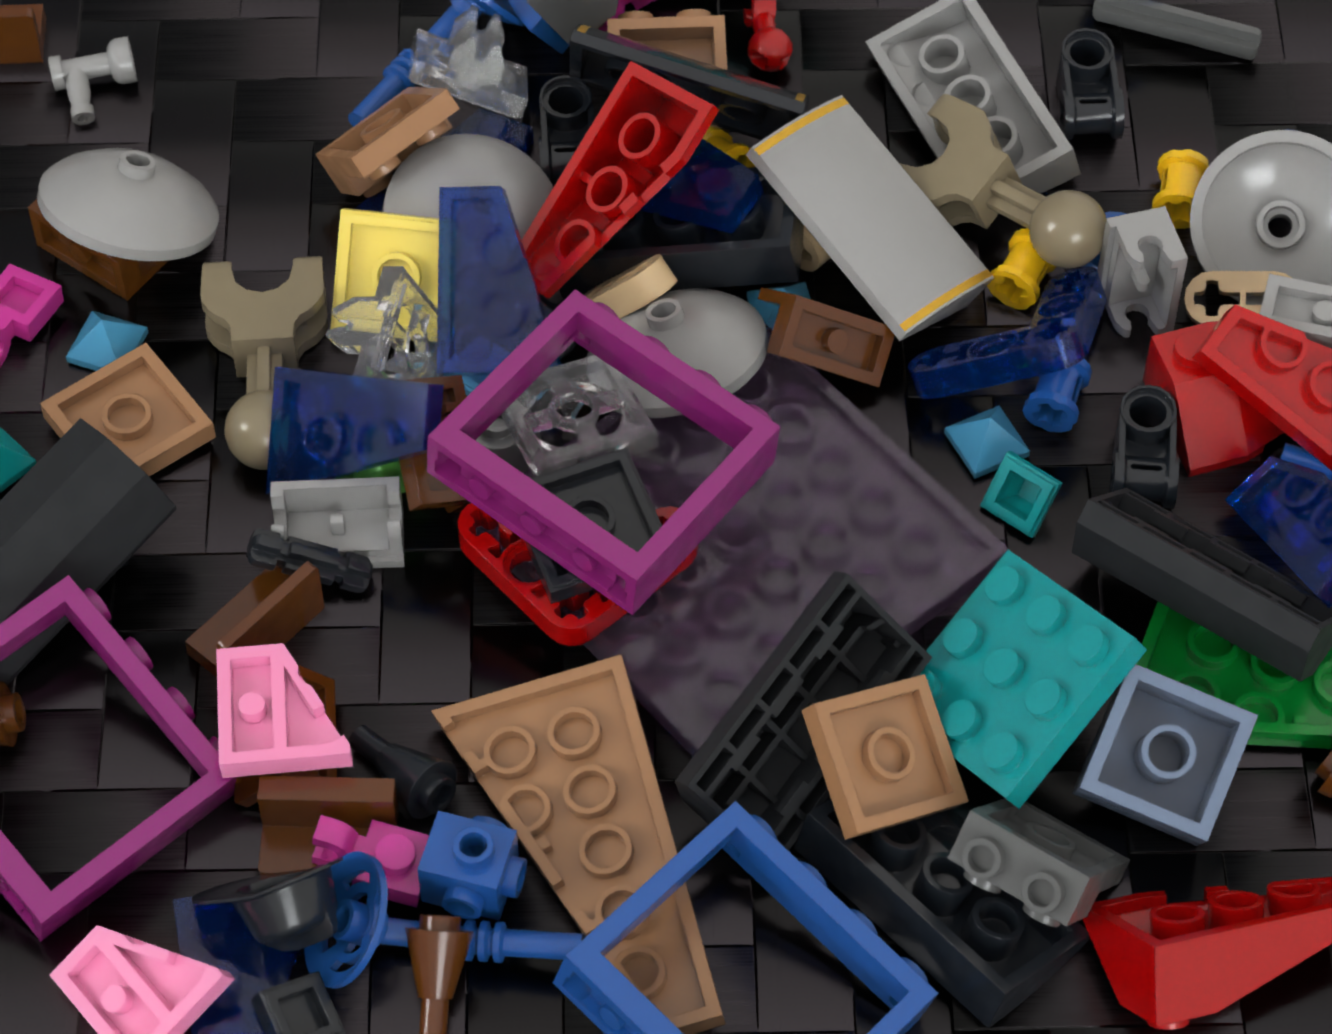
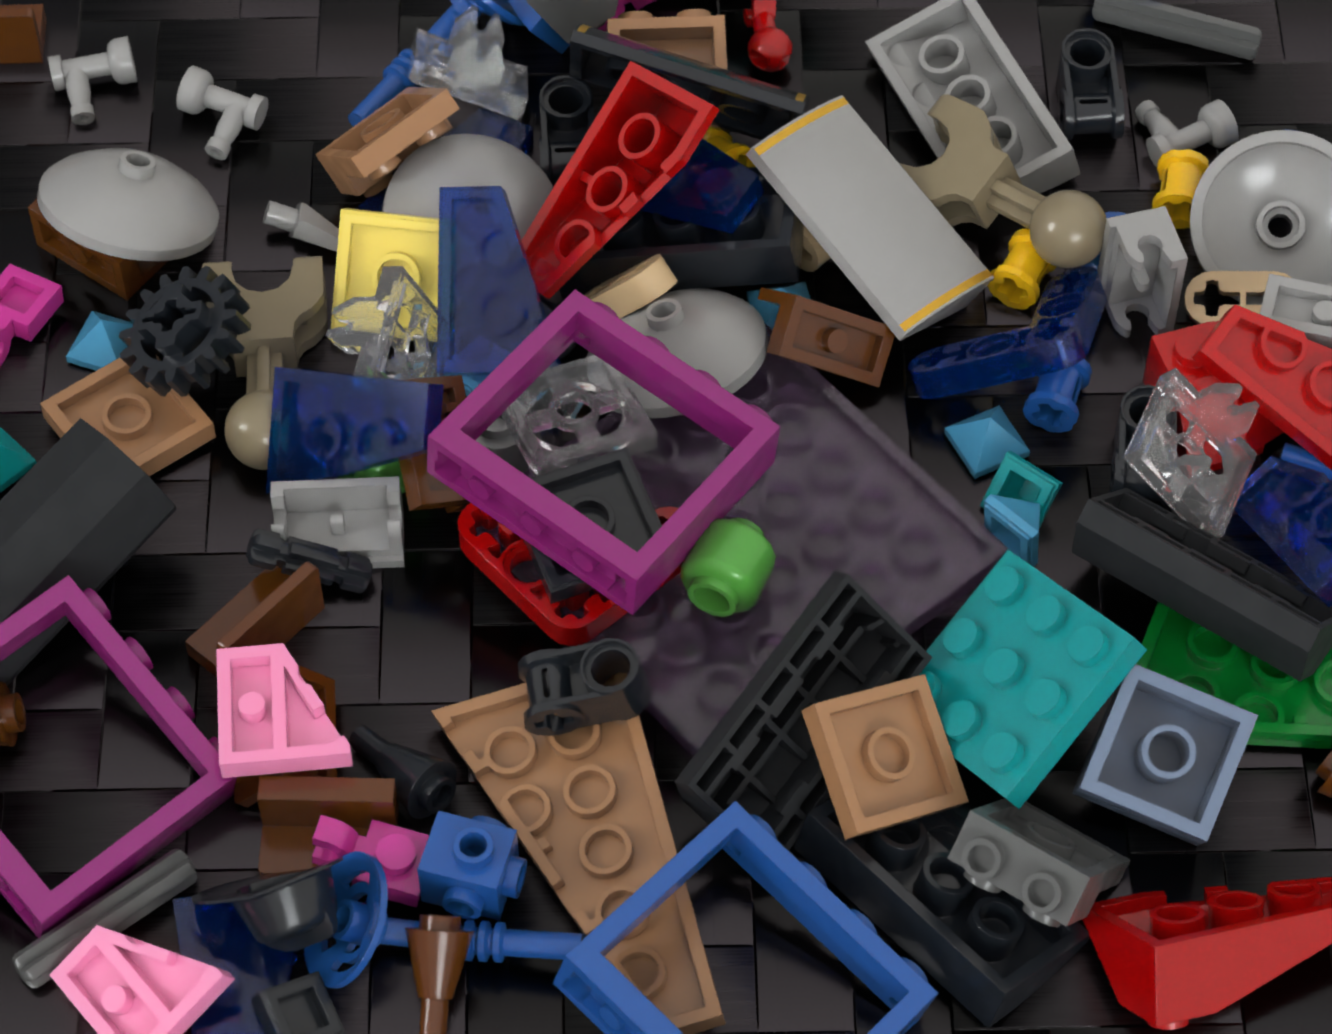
(113, 911): none -> dark grey axle
(185, 331): none -> black gear
(199, 92): none -> light grey piece
(302, 224): none -> light grey bar
(577, 688): none -> black piece
(728, 567): none -> bright green head
(1014, 524): none -> dark azure slope
(1188, 480): none -> clear piece
(1214, 126): none -> light grey piece

